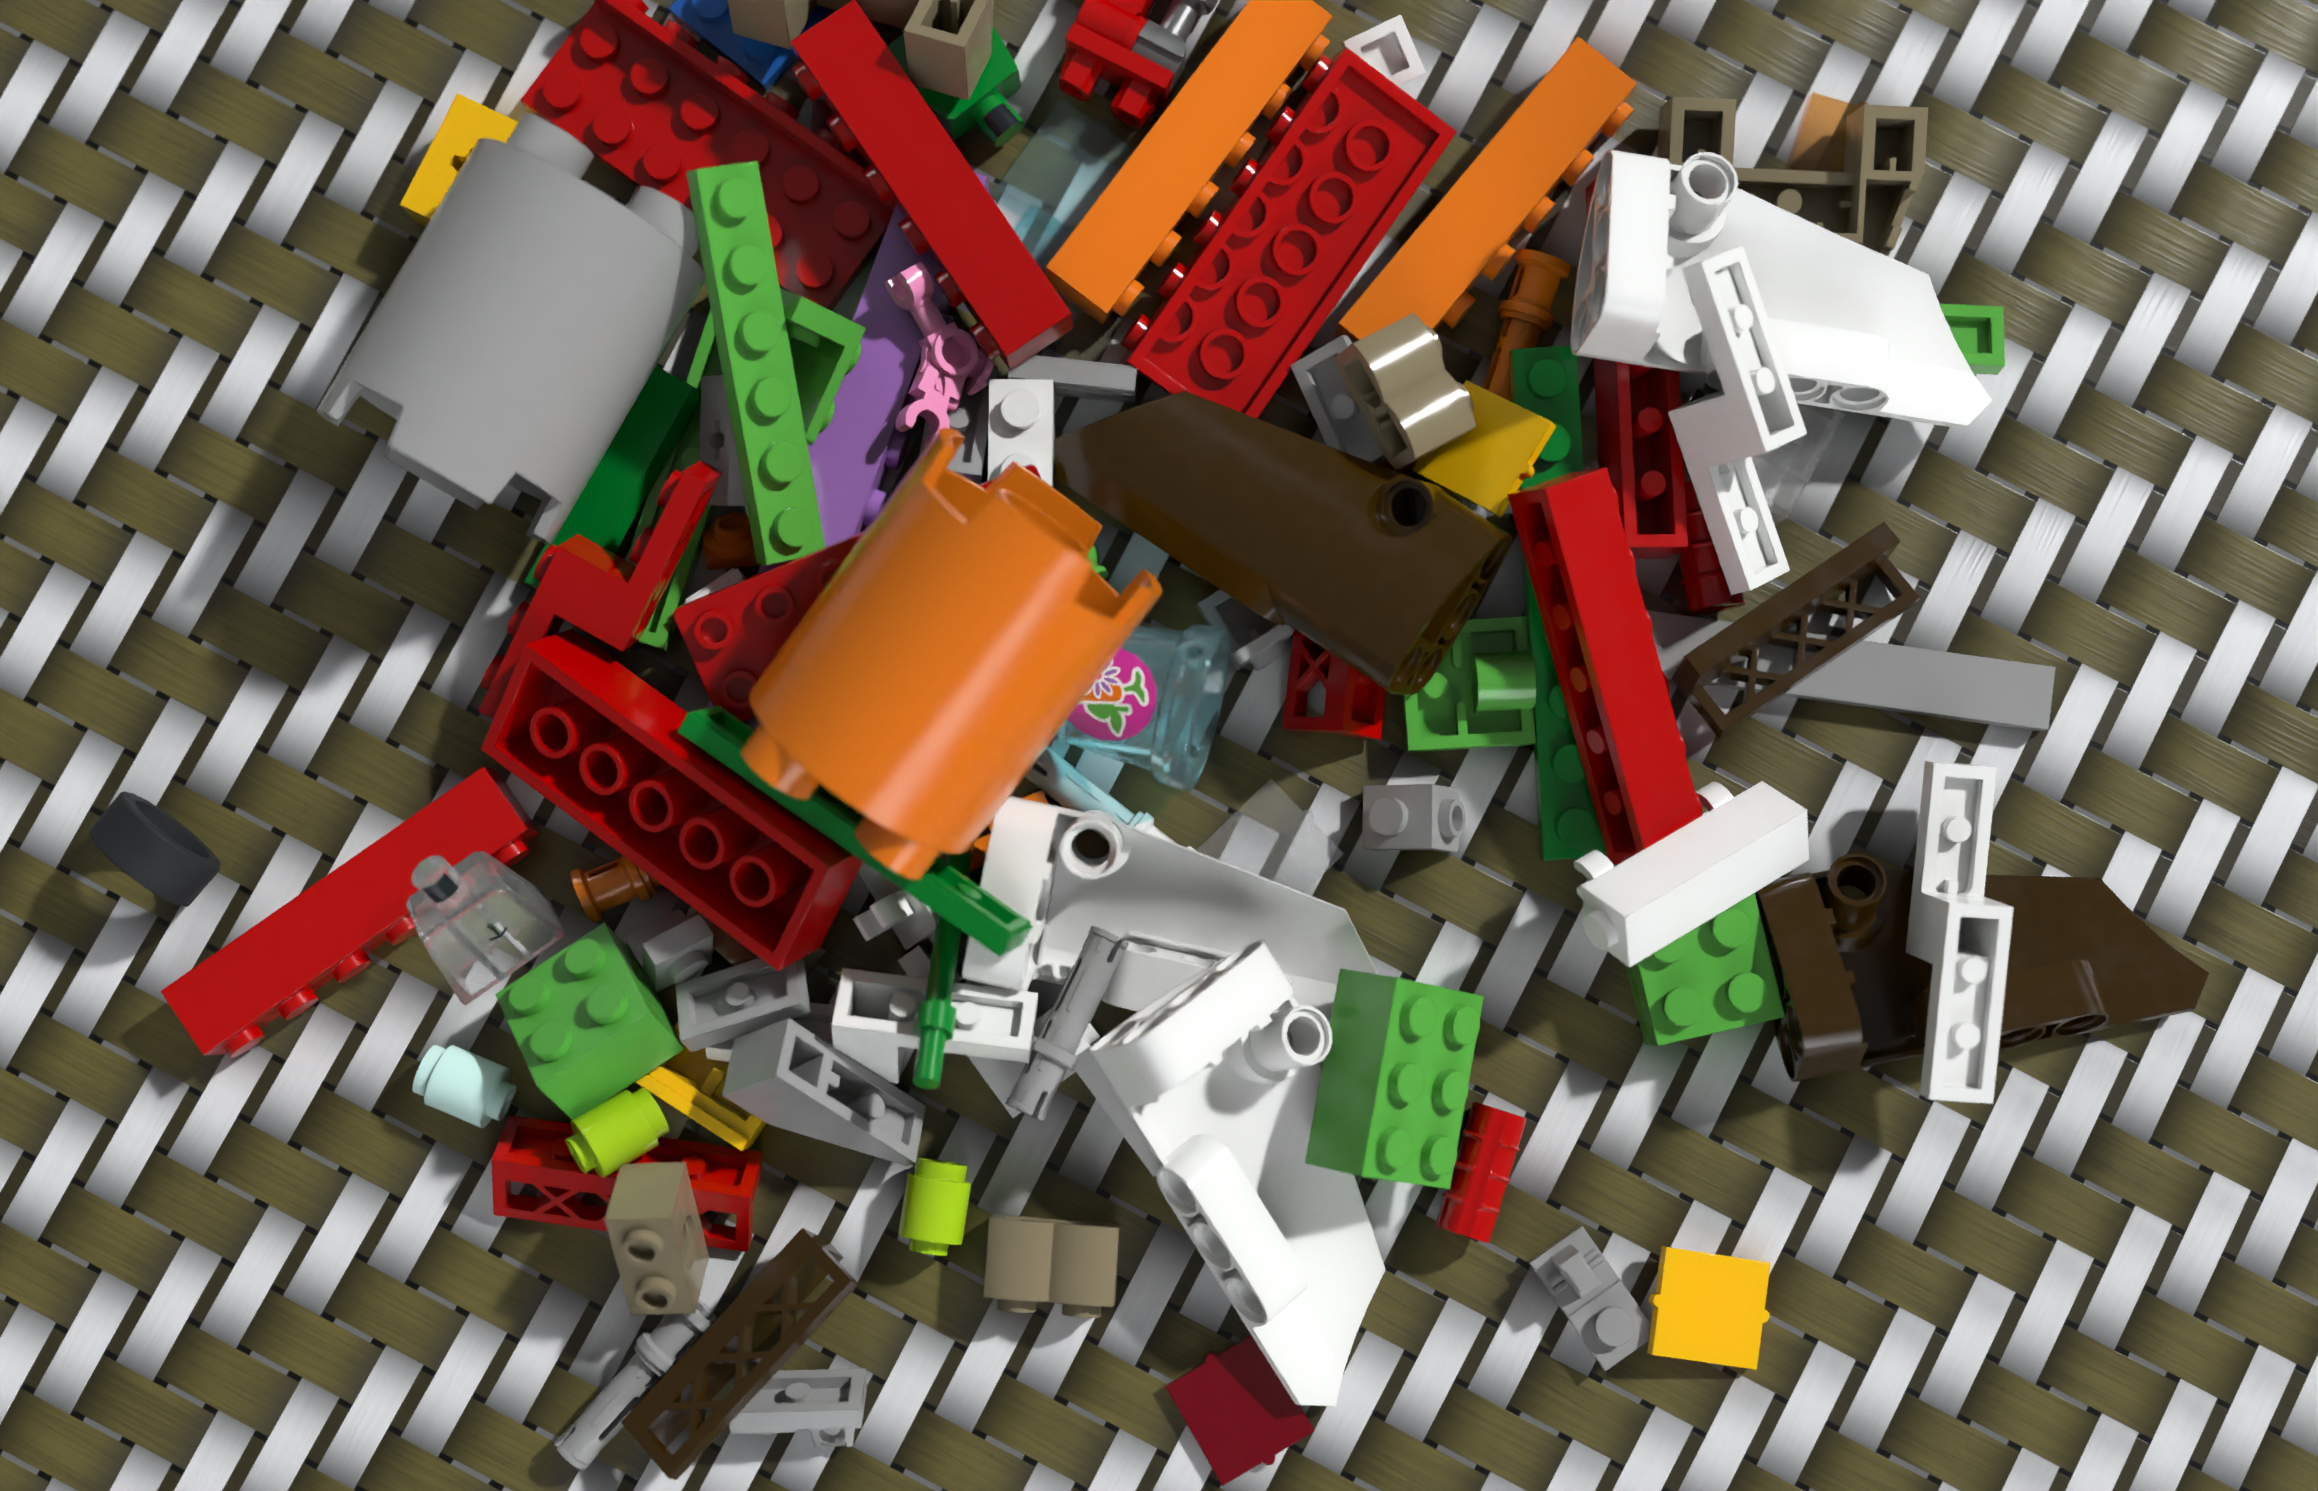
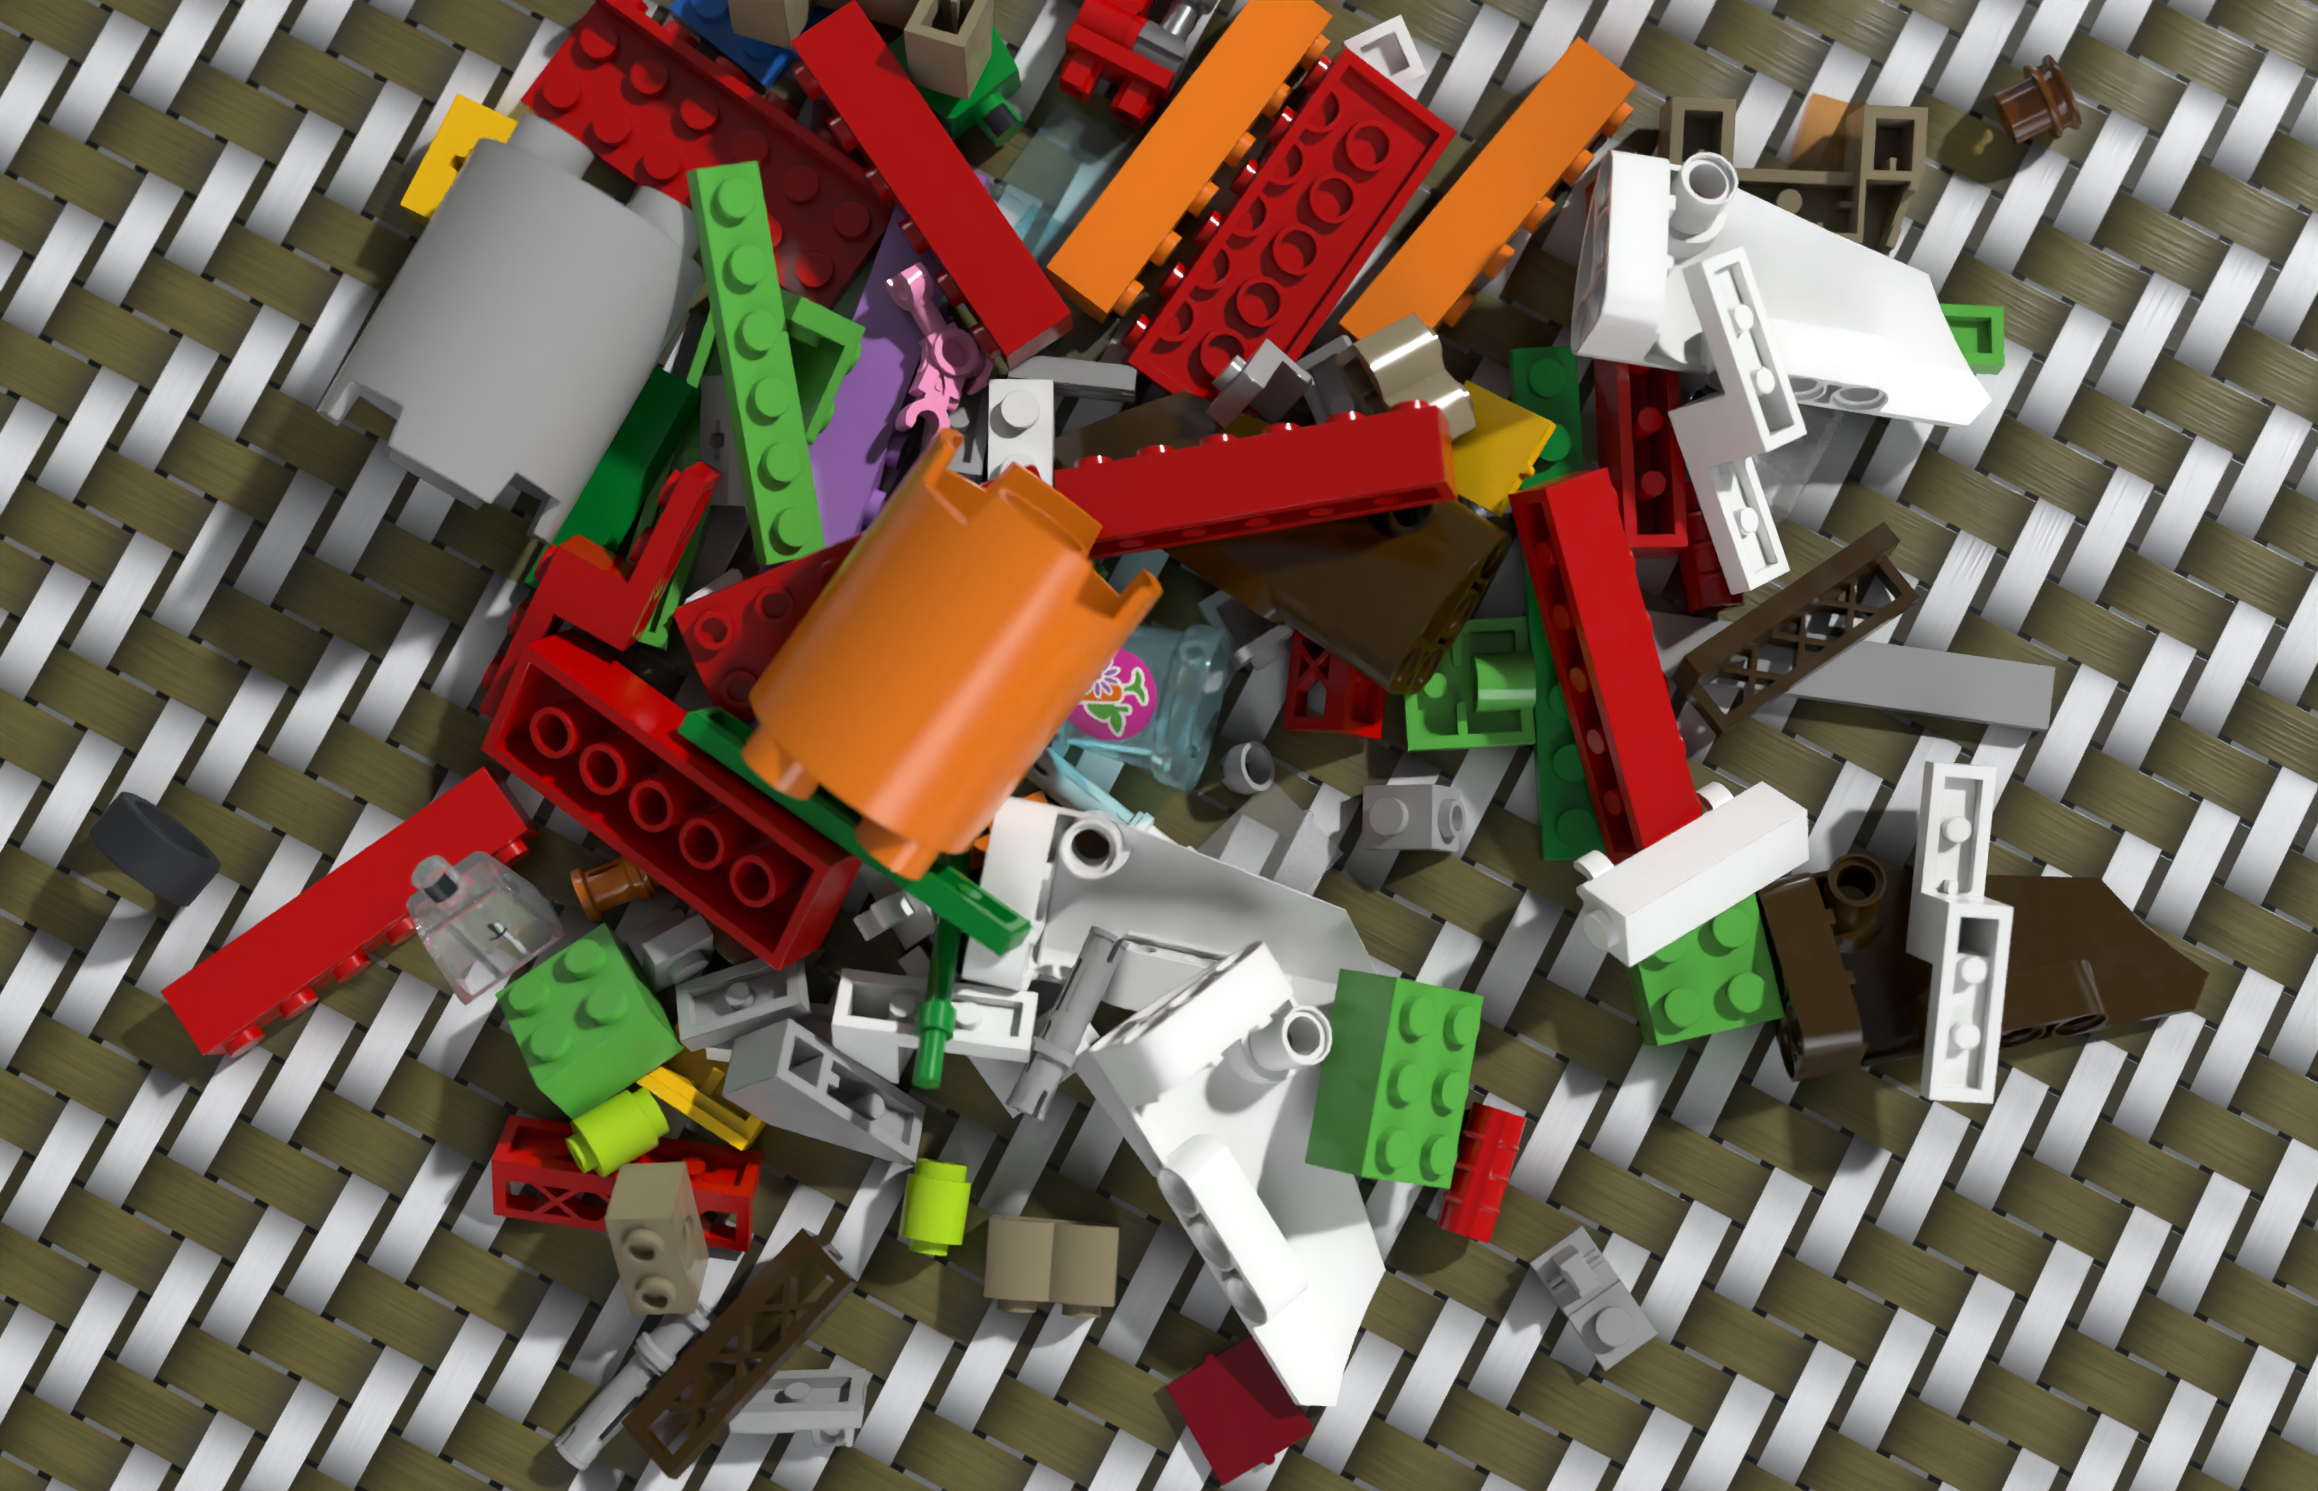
(464, 1085): light aqua brick -> none
(729, 543): orange plate -> none
(1260, 768): none -> light grey hinge
(1264, 381): none -> light grey bracket
(1265, 480): none -> red brick
(1525, 313): orange pin -> none
(1708, 1308): yellow piece -> none
(2038, 103): none -> reddish brown piece

